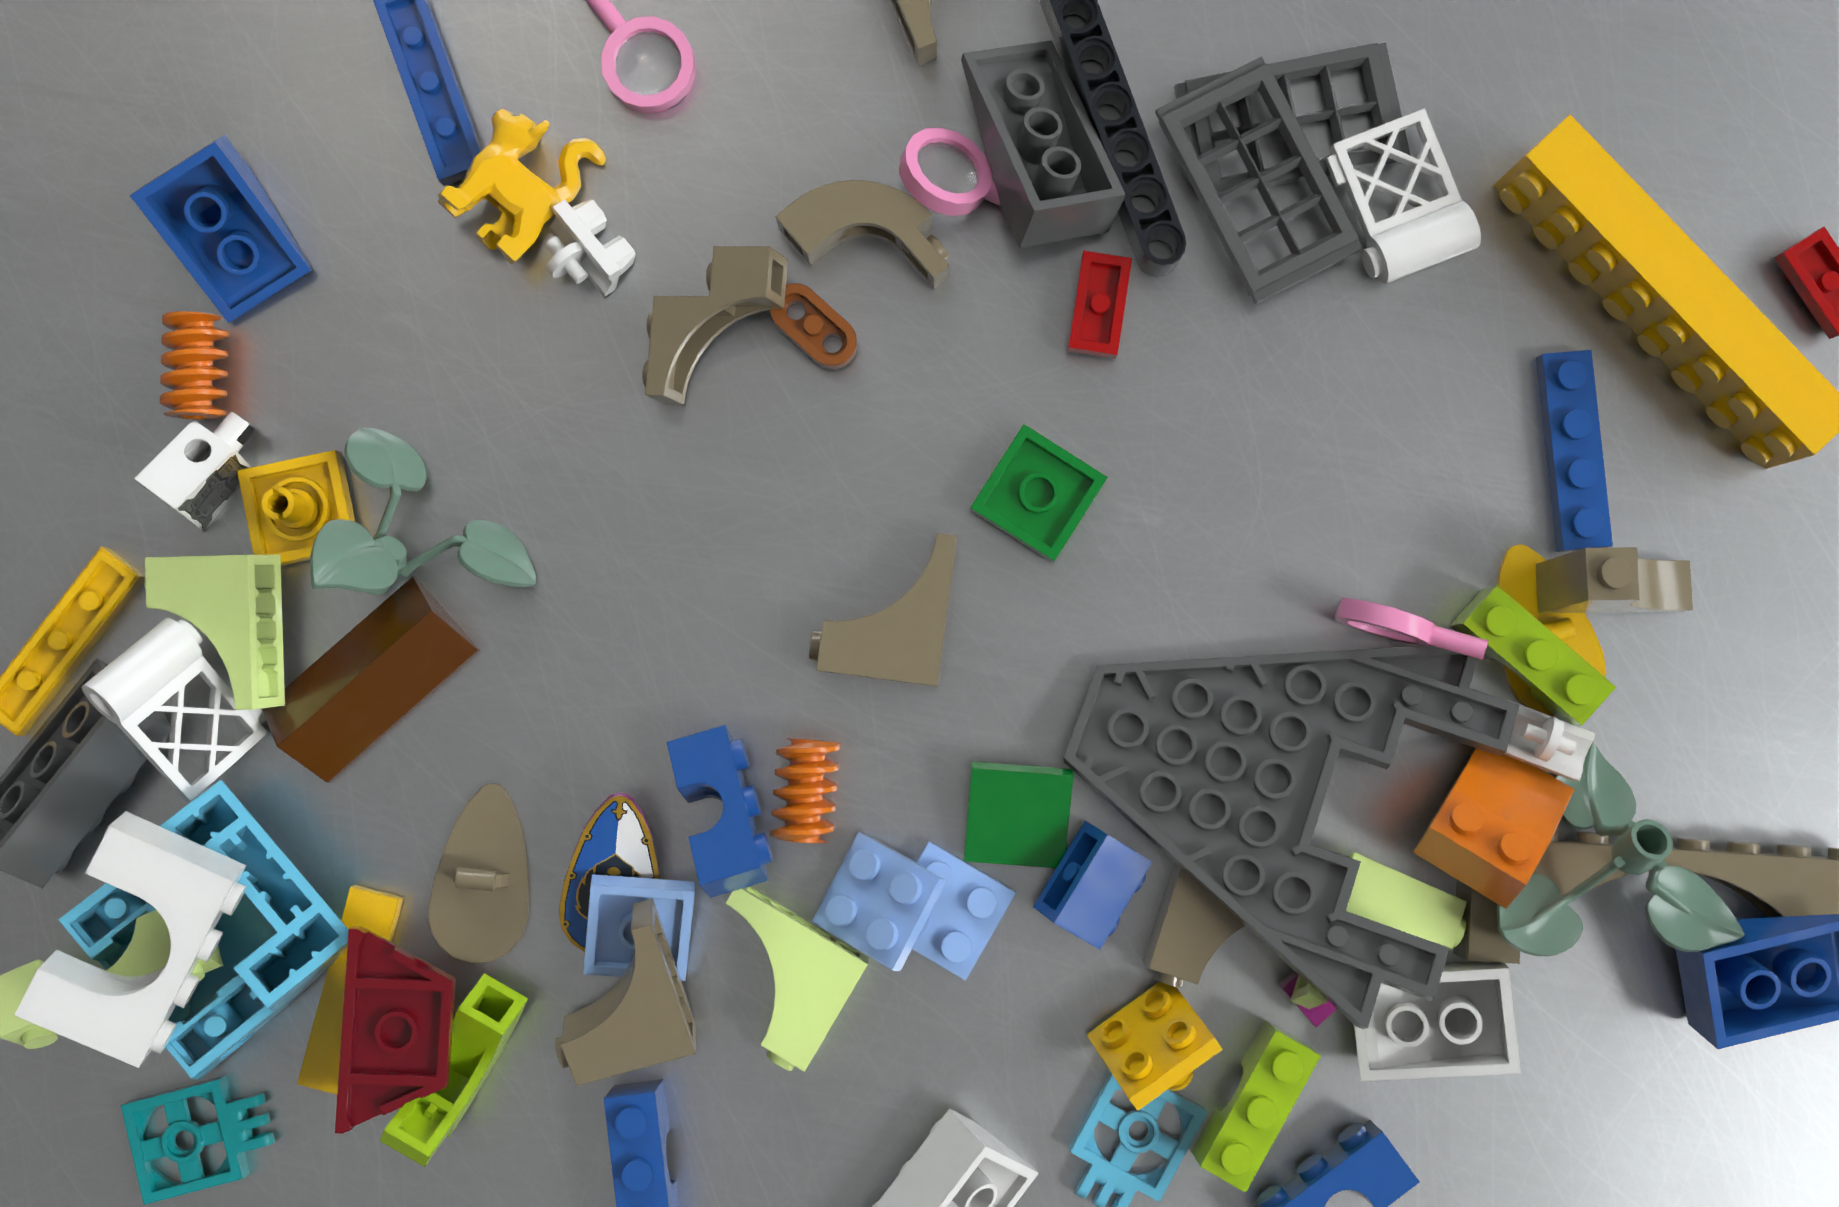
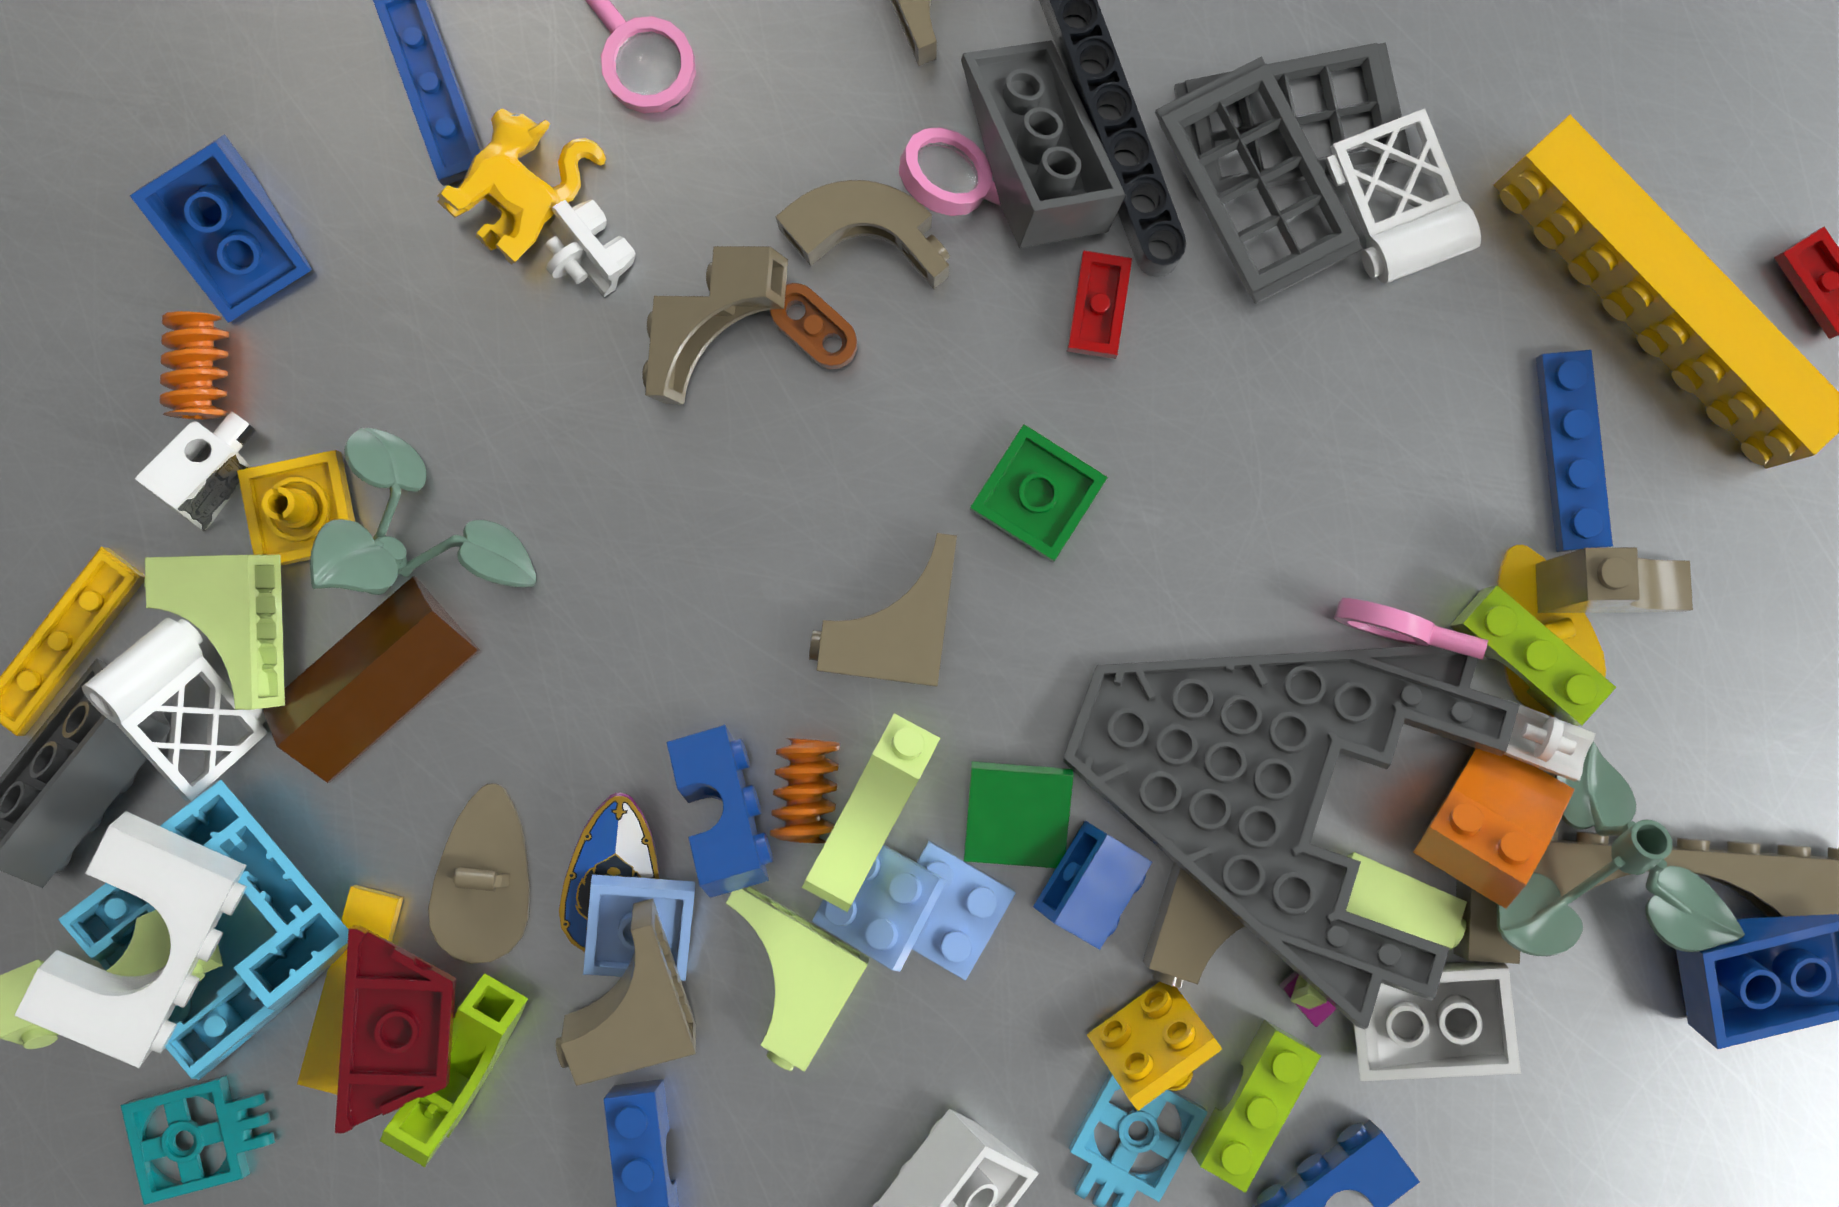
(871, 812): none -> yellowish green arch

